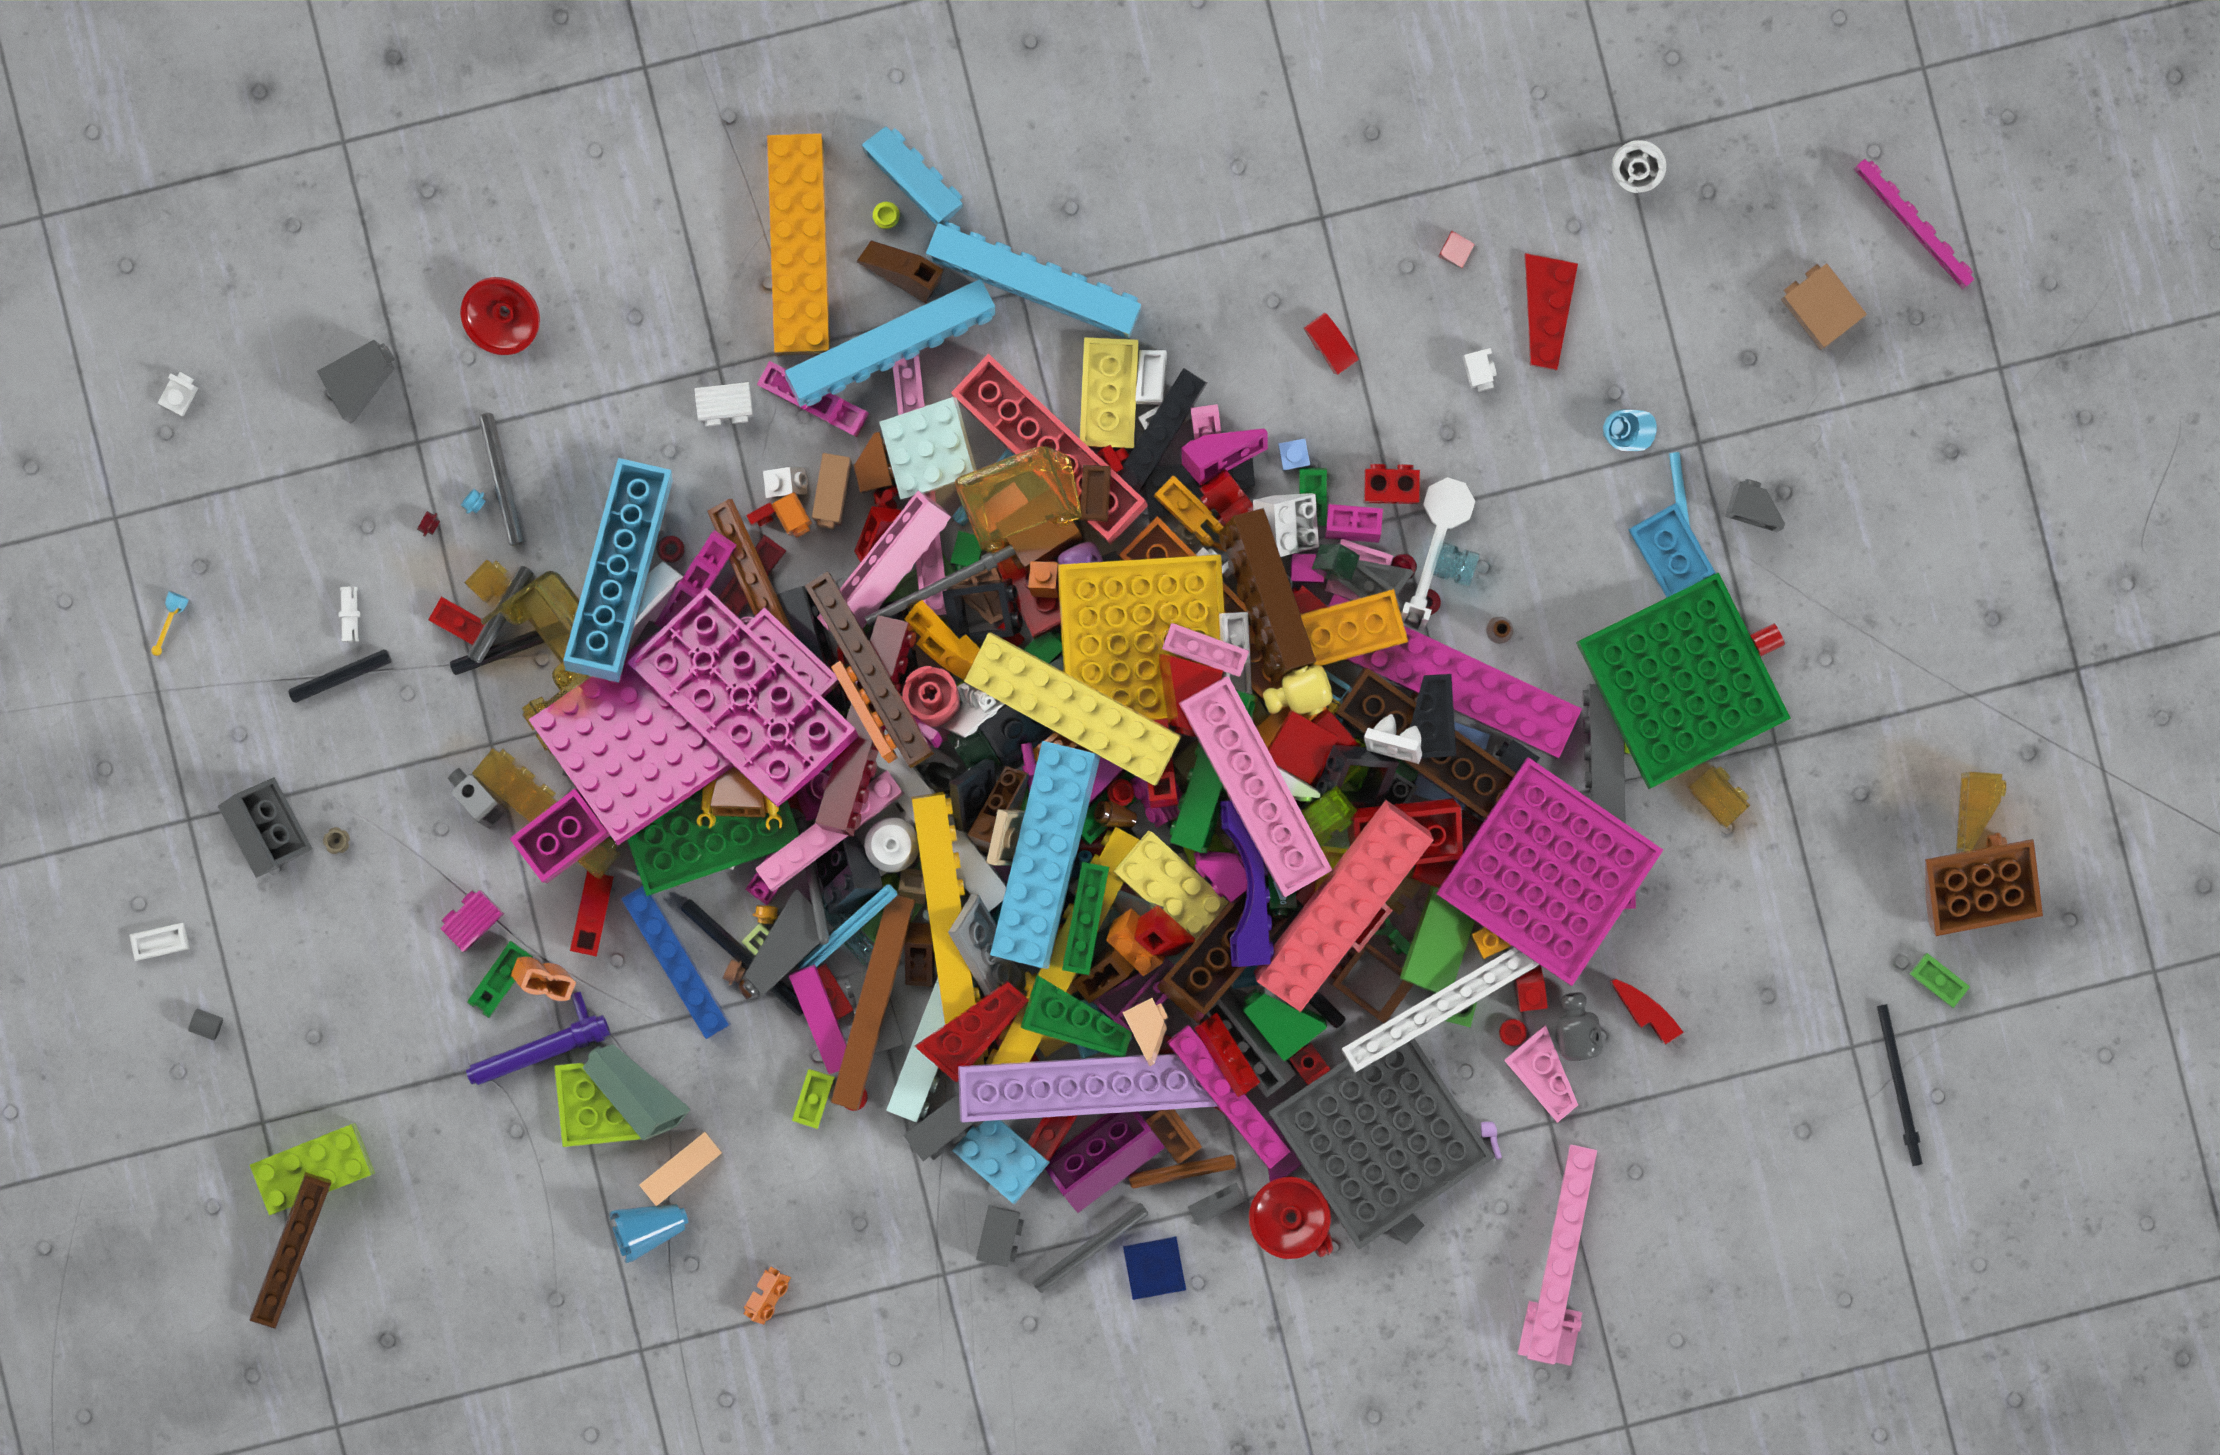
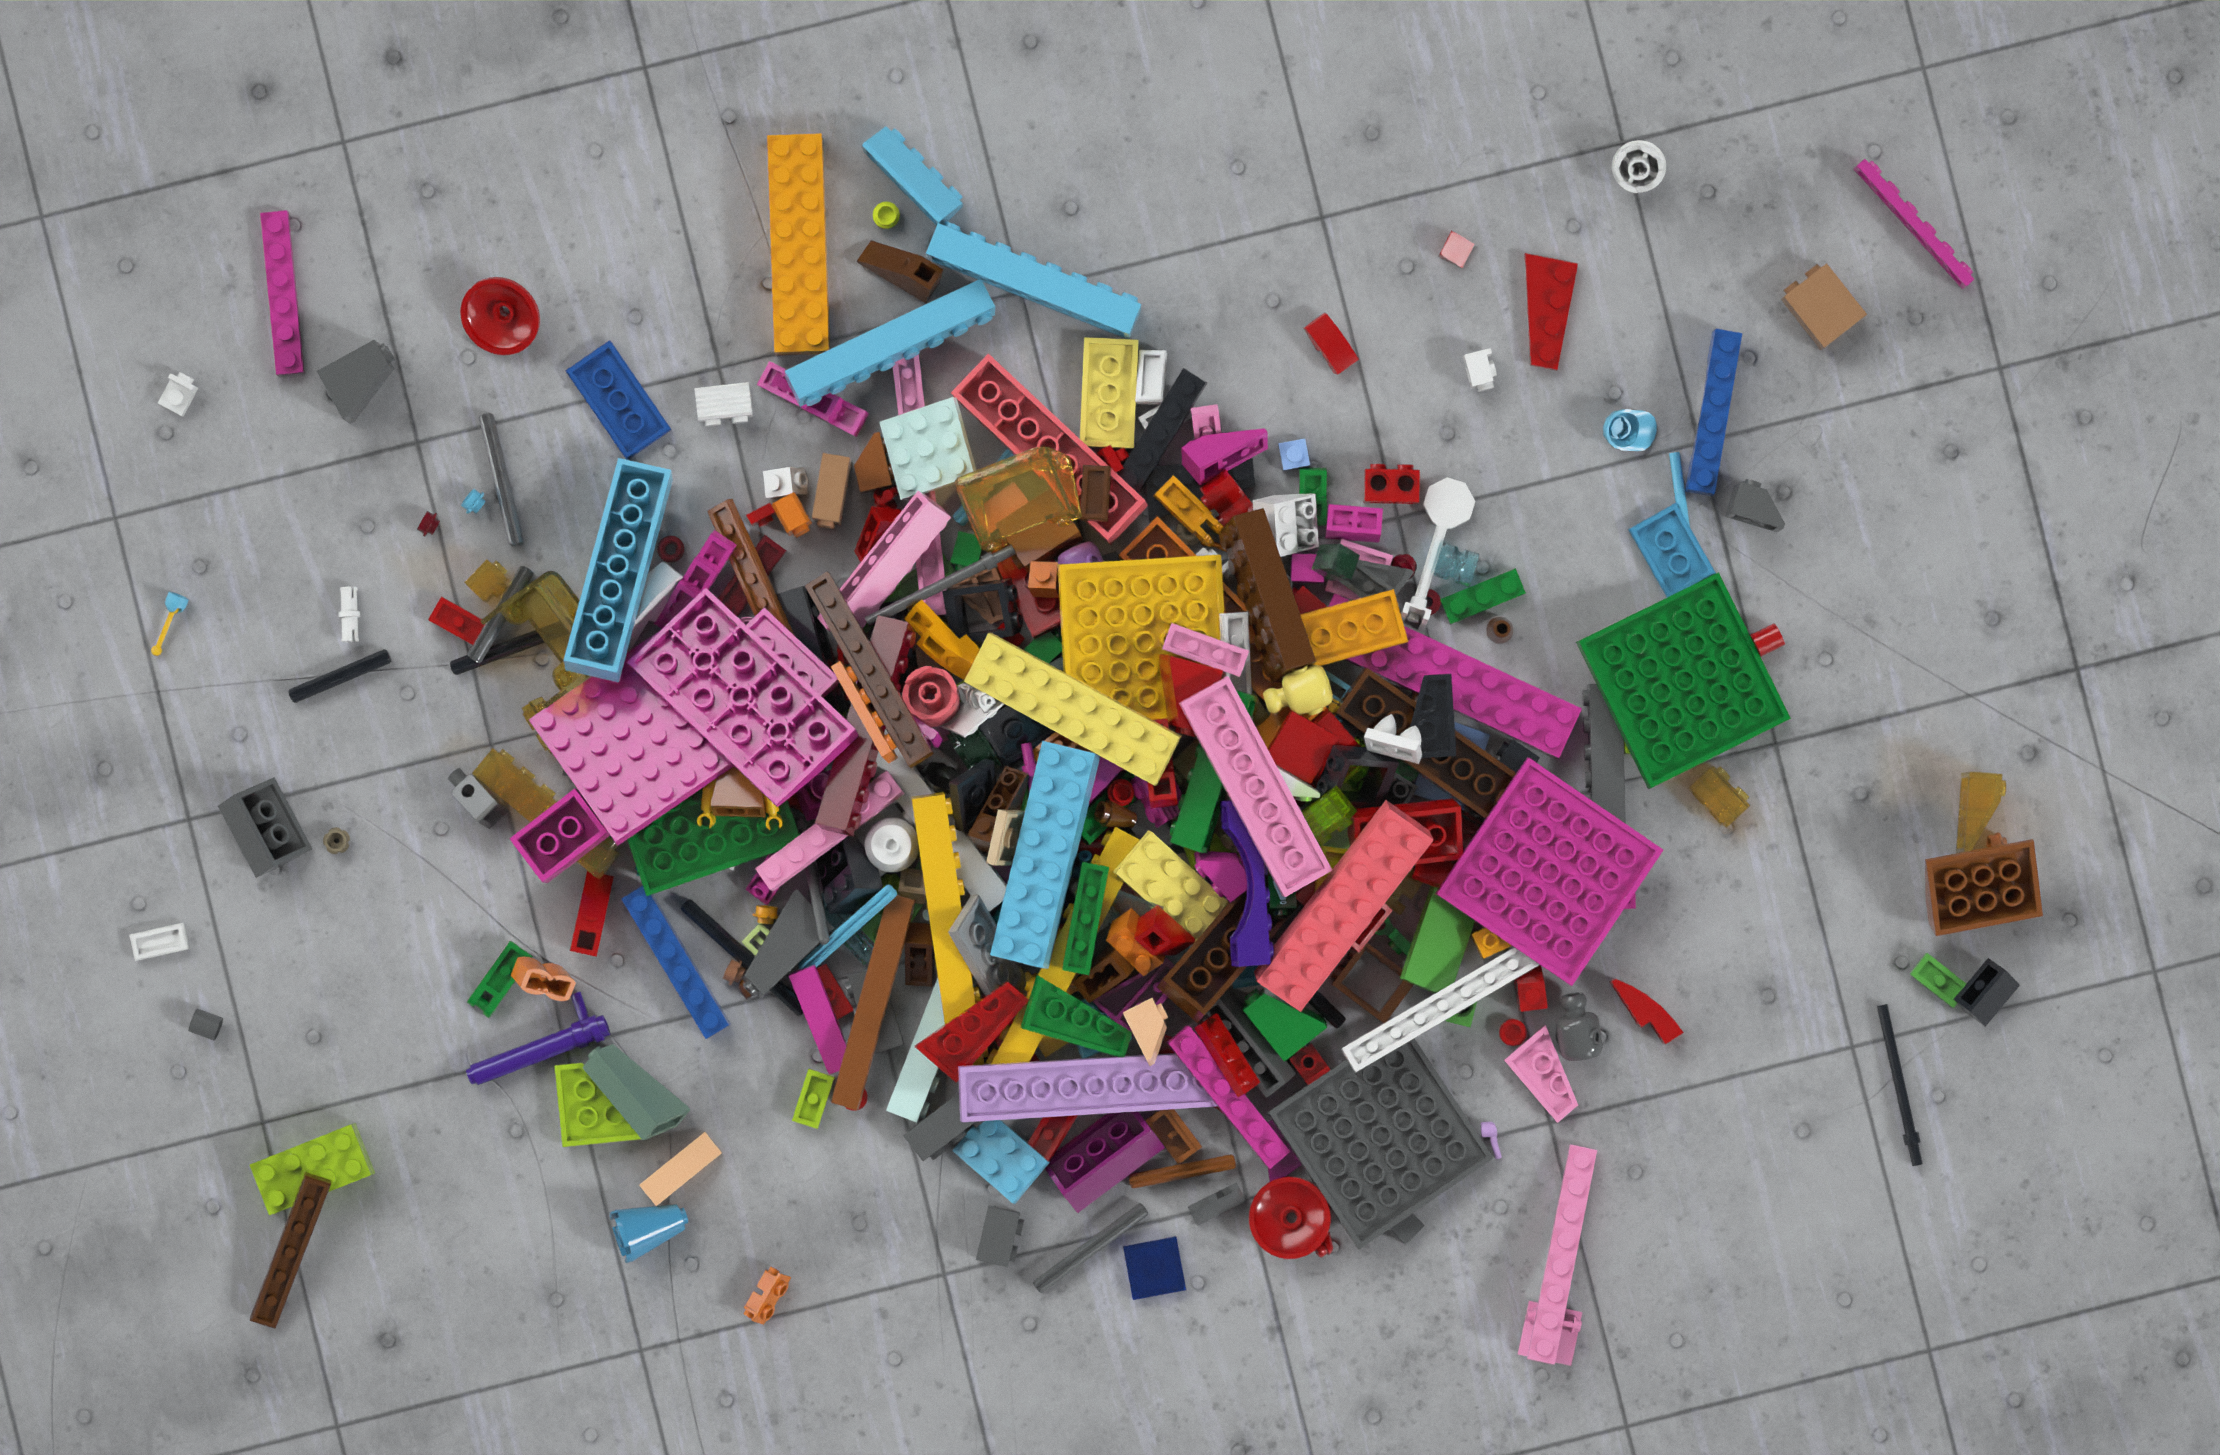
(282, 292): none -> dark pink plate
(471, 919): dark pink brick -> none
(618, 400): none -> blue tile
(1482, 596): none -> green plate
(1714, 412): none -> blue arch
(1986, 992): none -> black brick

